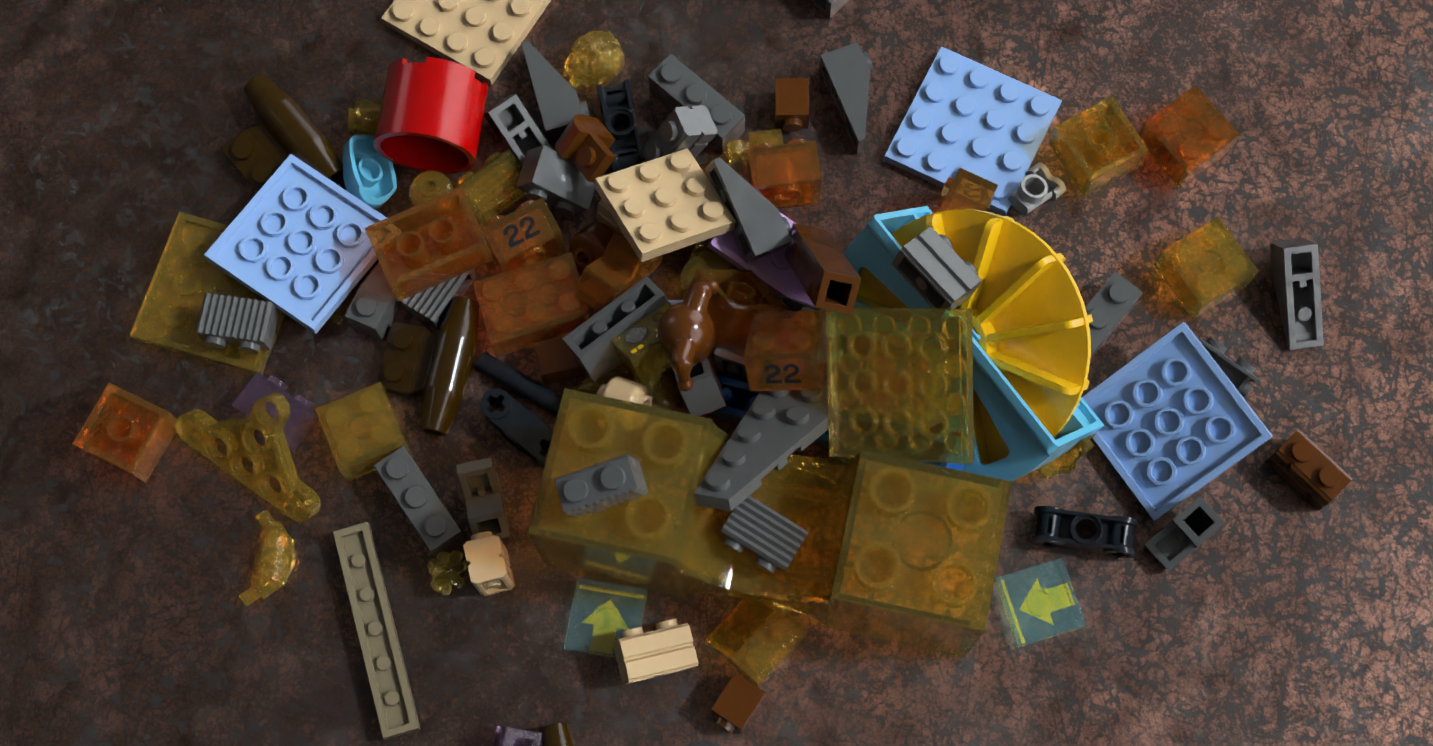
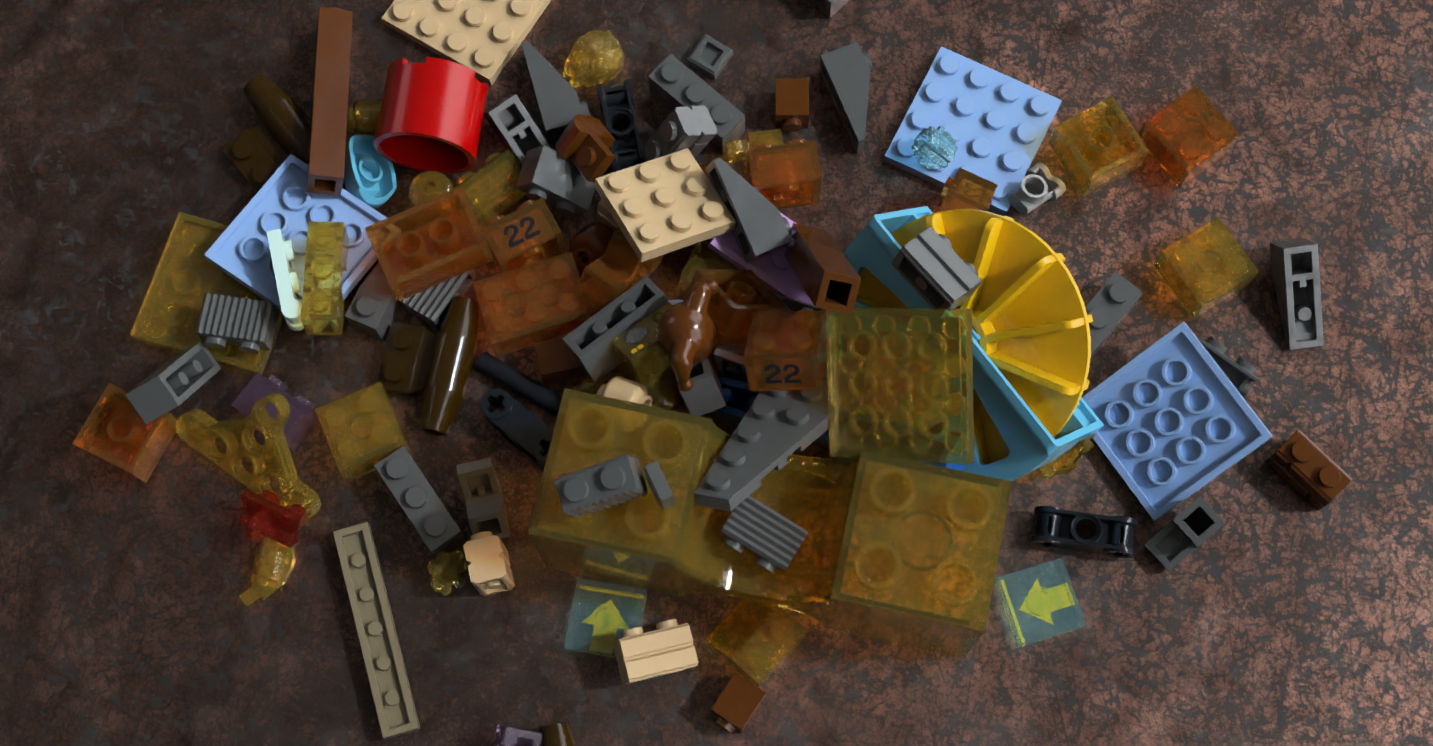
(173, 382): none -> dark grey brick
(267, 518): none -> clear red hips
(286, 281): none -> light aqua plate
(322, 287): none -> clear yellow arch
(329, 102): none -> reddish brown brick
(659, 485): none -> dark grey tile
(710, 56): none -> dark grey tile
(934, 148): none -> clear light blue gear

